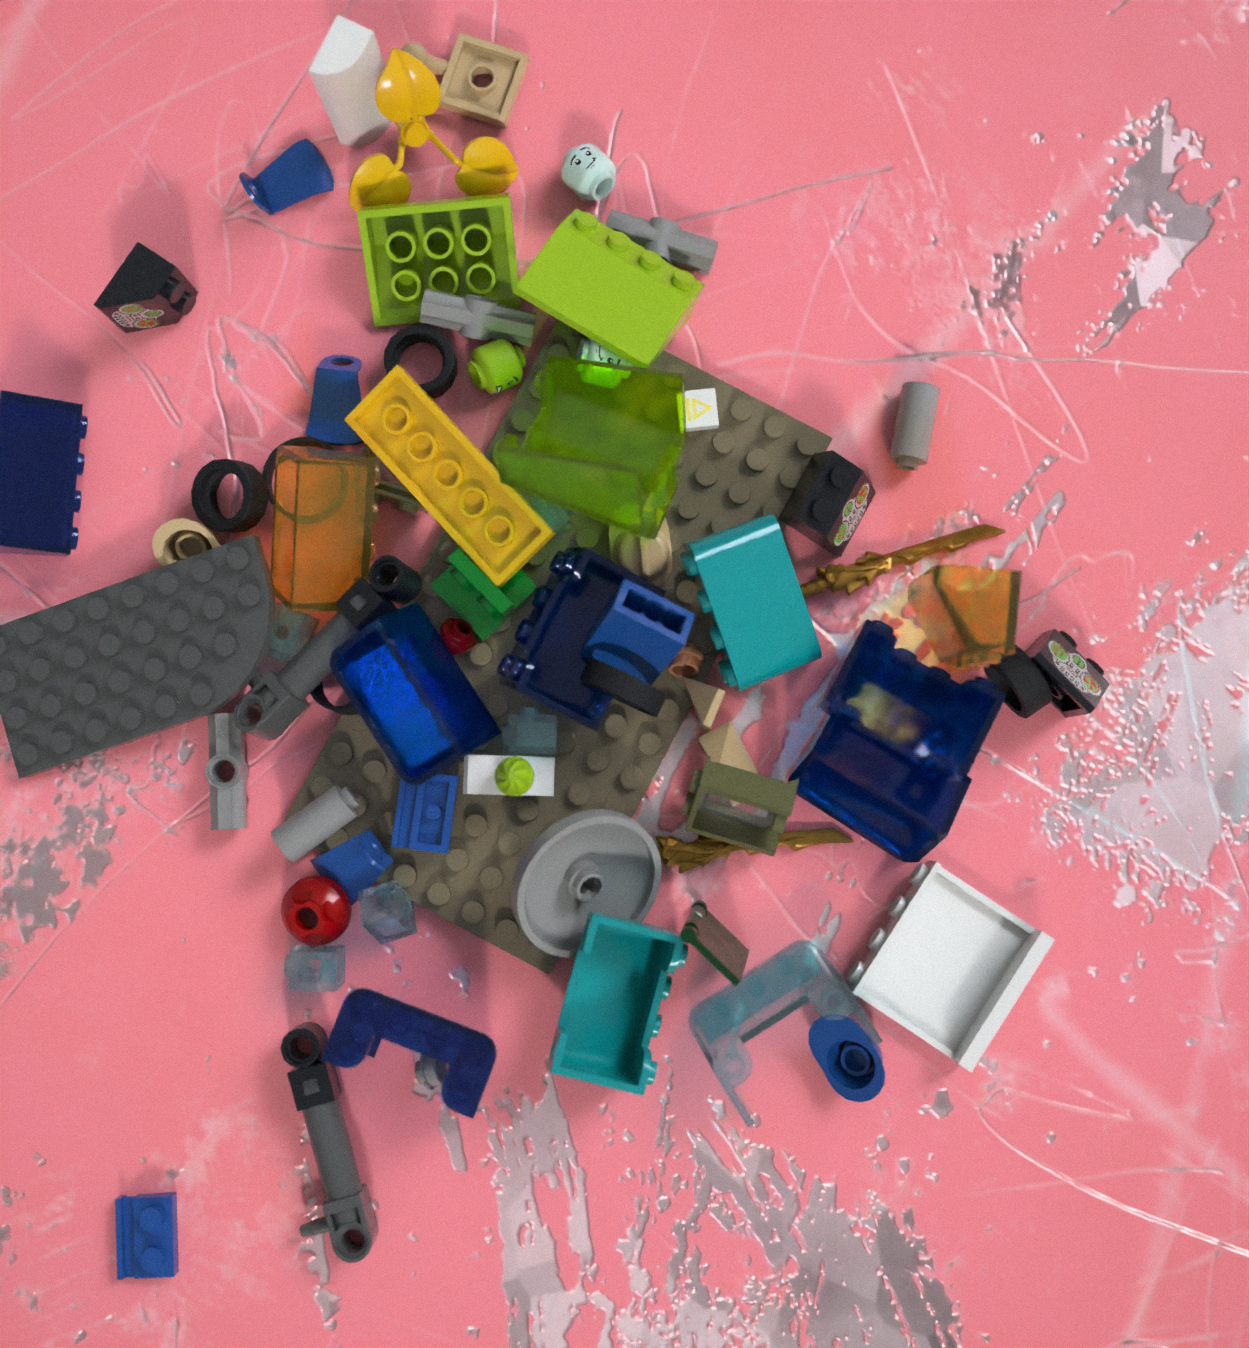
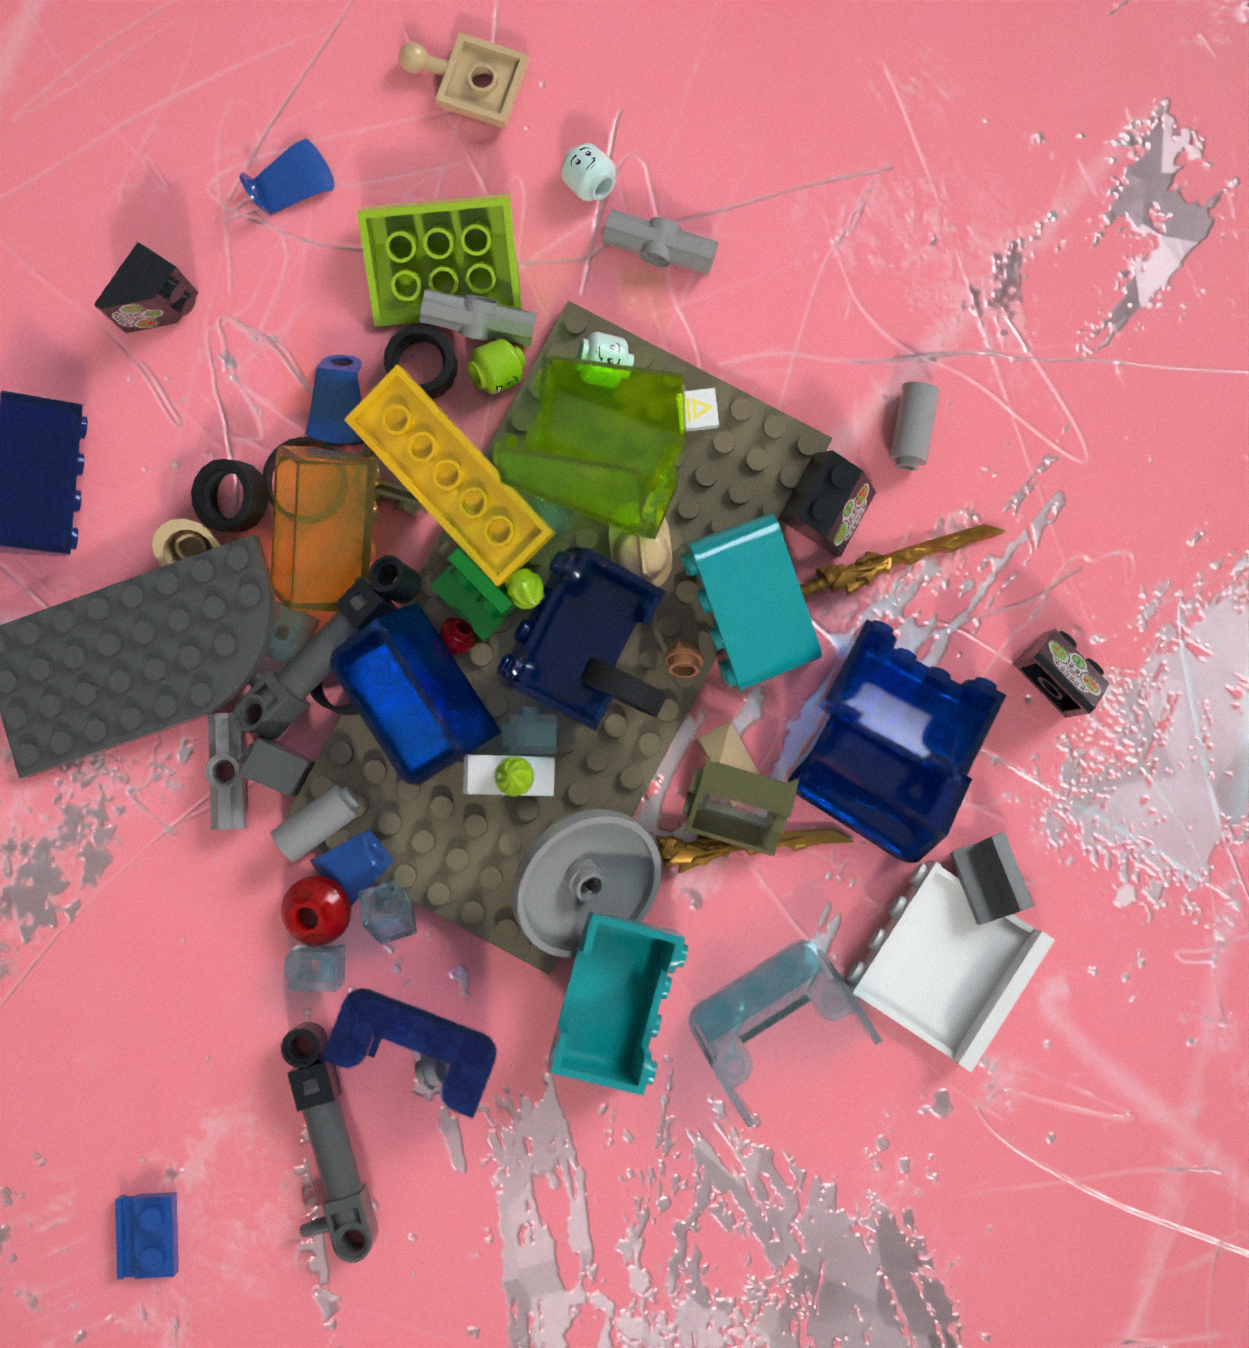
(275, 766): none -> dark grey slope
(346, 82): white brick -> none
(405, 95): yellow plant -> none
(426, 814): blue plate -> none
(524, 589): none -> lime plate
(610, 289): lime slope -> none
(638, 632): blue brick -> none
(705, 700): tan slope -> none
(715, 942): piece -> none
(847, 1058): blue piece -> none
(967, 614): clear yellow windscreen -> none
(991, 879): none -> dark grey panel
(1021, 682): black tyre -> none

